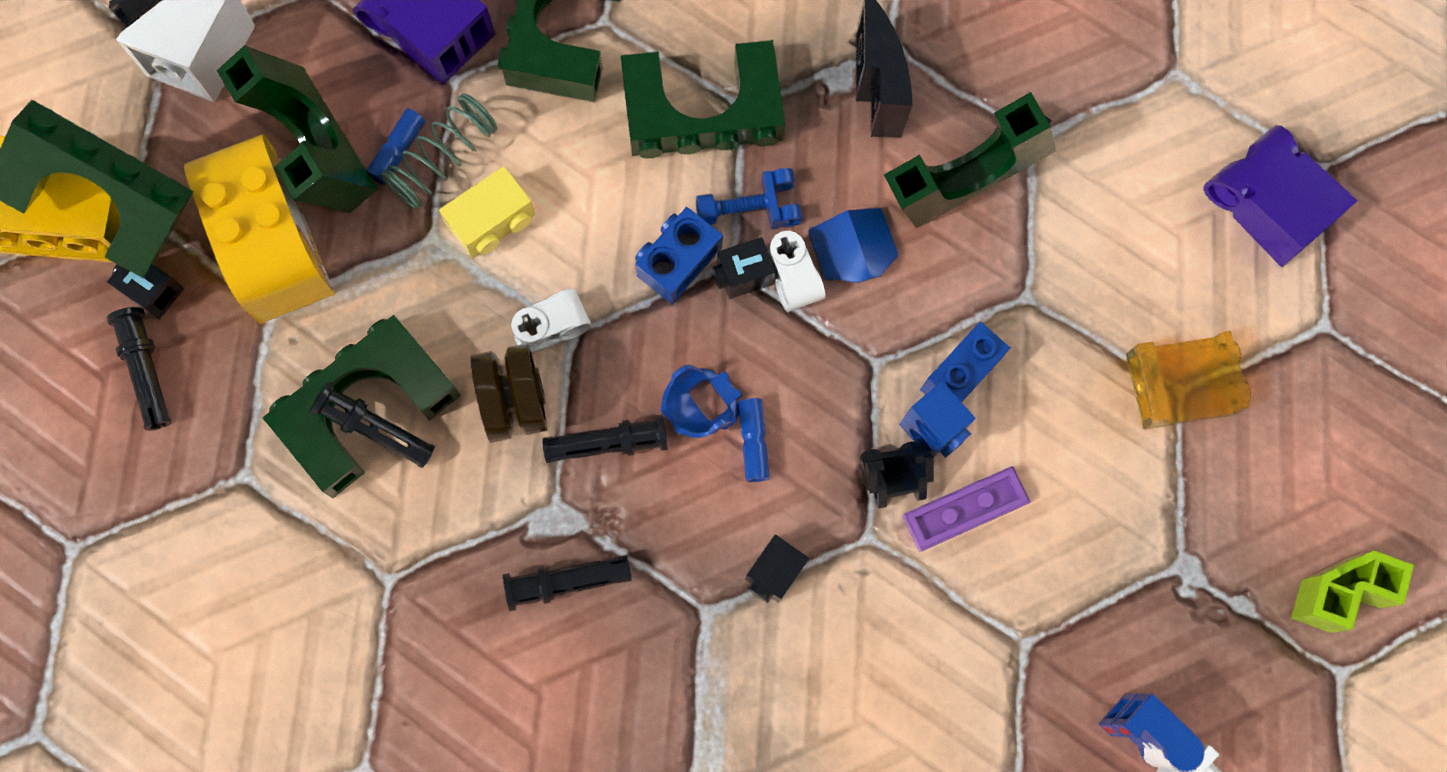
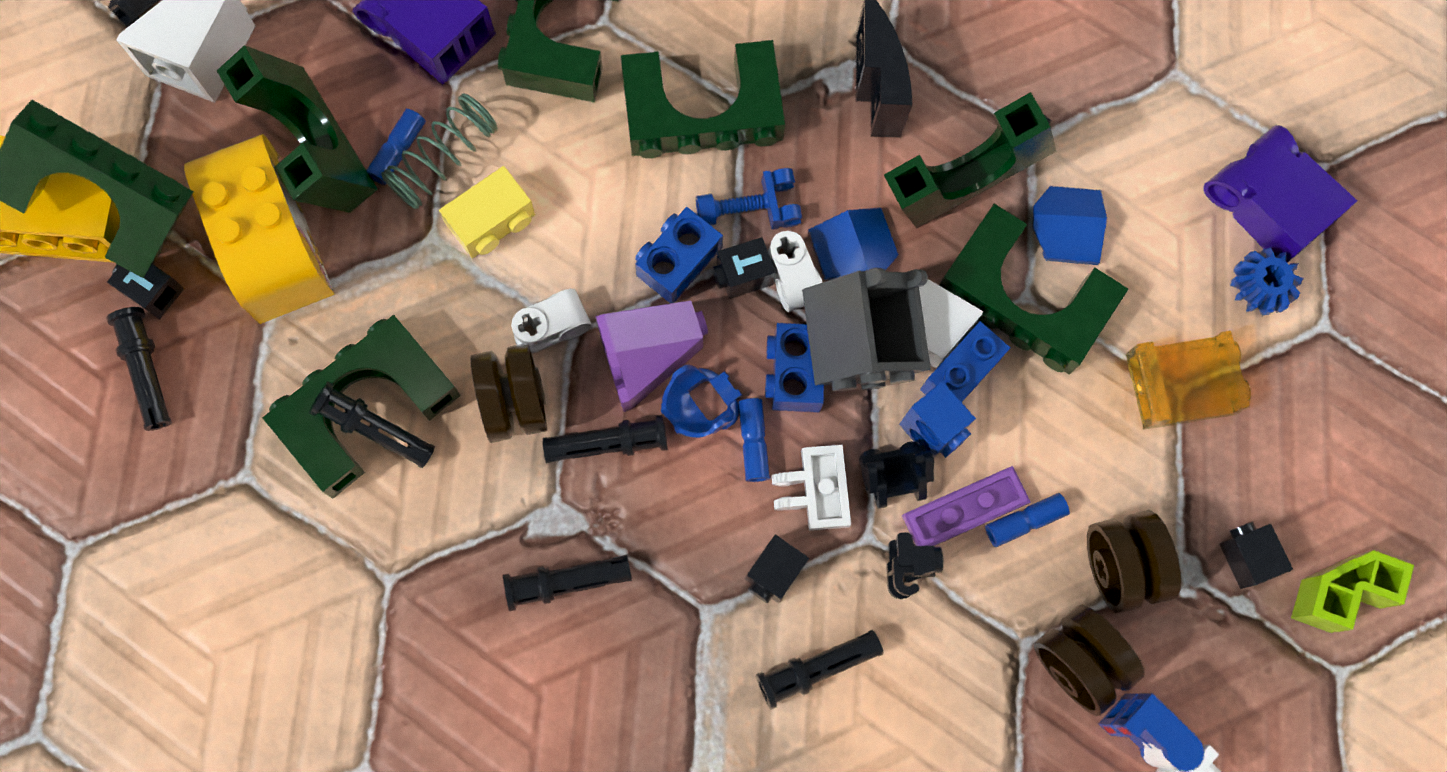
(649, 346): none -> medium lavender slope
(791, 367): none -> blue brick
(801, 675): none -> black pin
(824, 488): none -> white hinge
(867, 329): none -> dark grey container
(910, 563): none -> black piece
(945, 320): none -> white torso
(1030, 518): none -> blue piece
(1057, 337): none -> dark green arch
(1070, 224): none -> blue slope
(1089, 659): none -> dark brown wheel
(1133, 561): none -> dark brown wheel
(1255, 555): none -> black brick
(1279, 275): none -> blue gear

